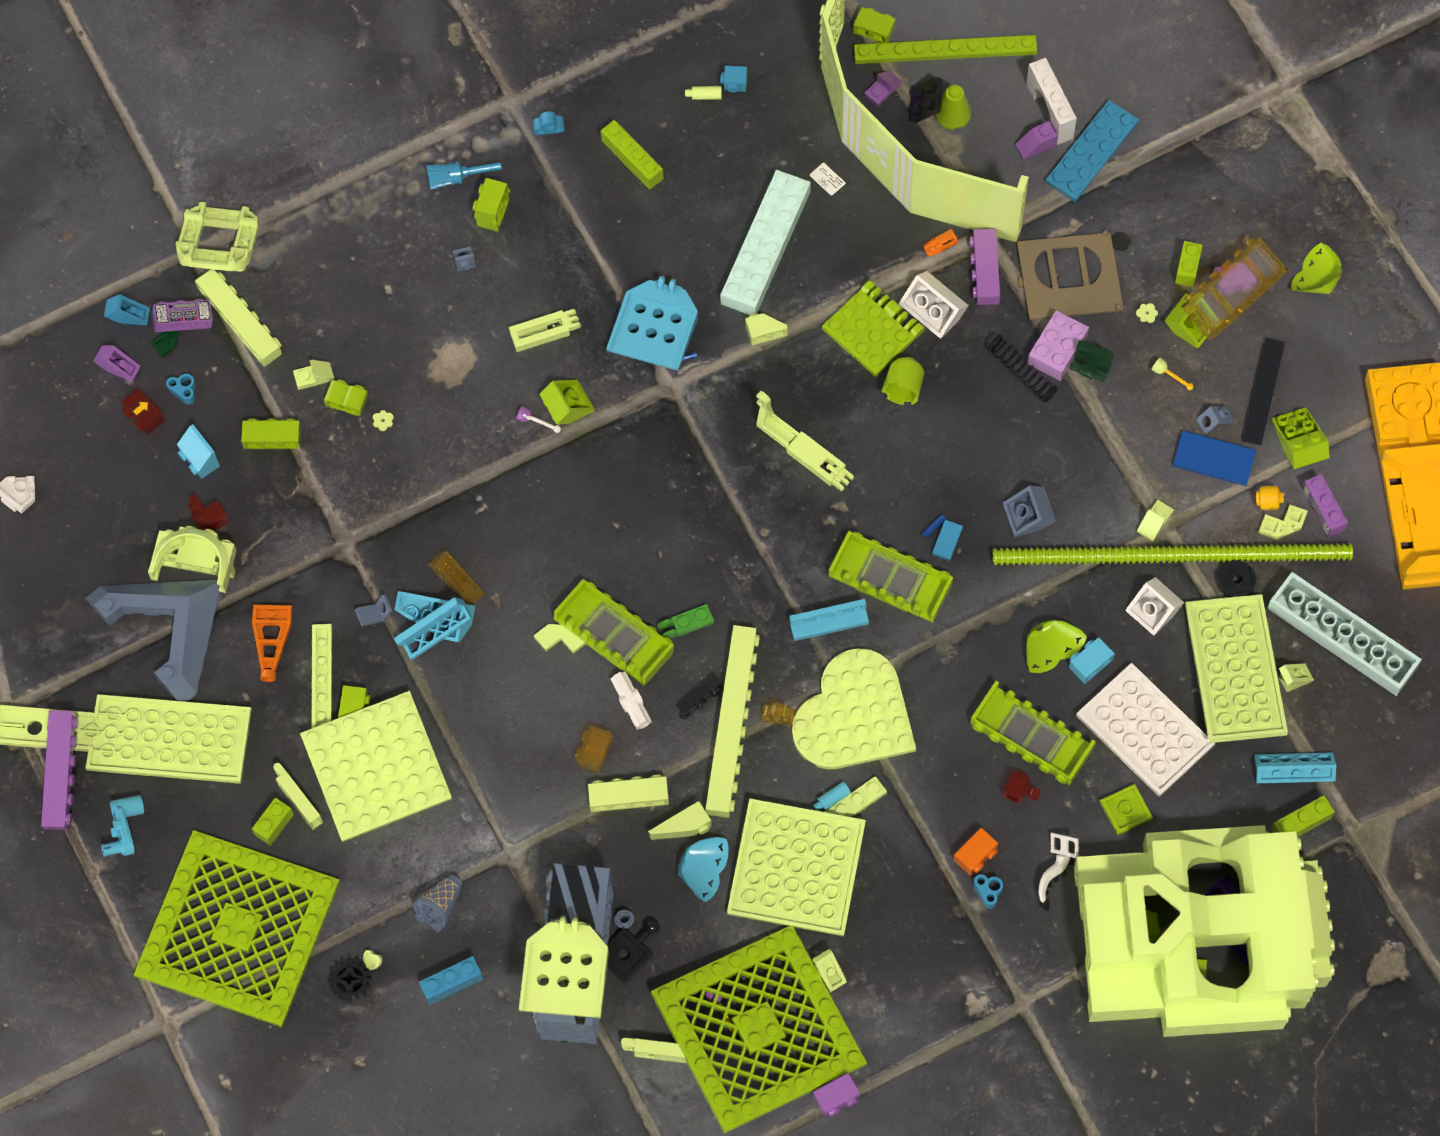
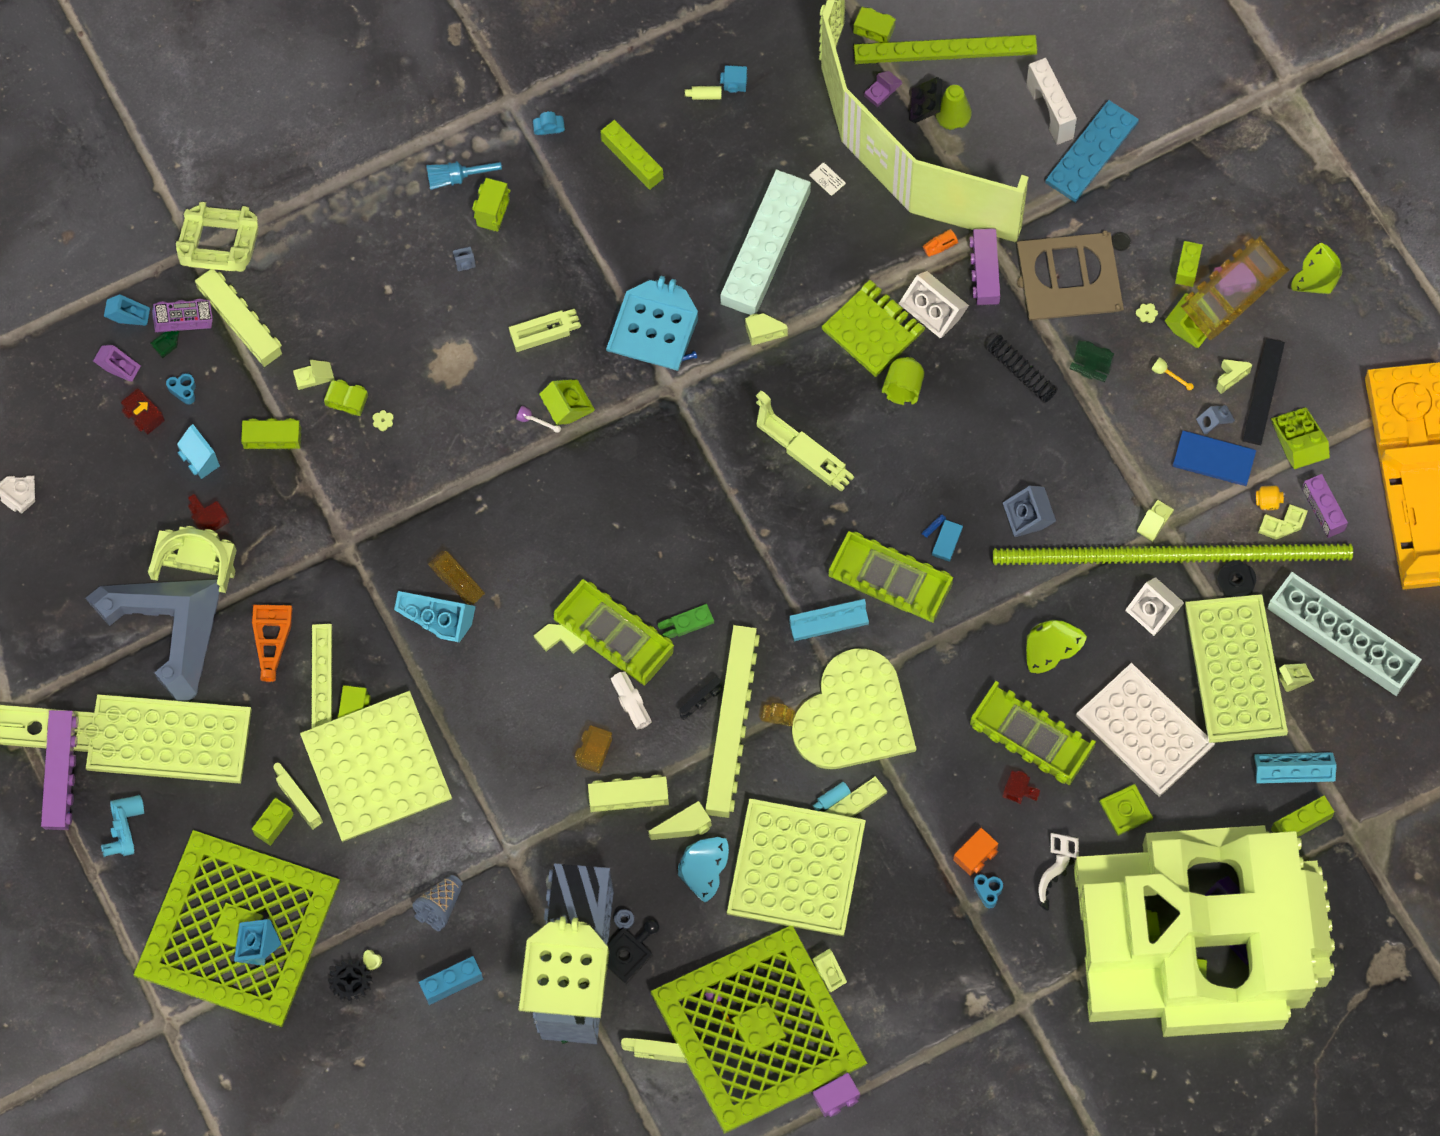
(256, 942): none -> dark azure slope
(373, 613): sand blue bracket -> none
(428, 624): medium azure fence -> none
(1037, 140): medium lavender slope -> none
(1057, 345): lavender brick -> none
(1091, 660): medium azure brick -> none
(1234, 372): none -> yellowish green slope

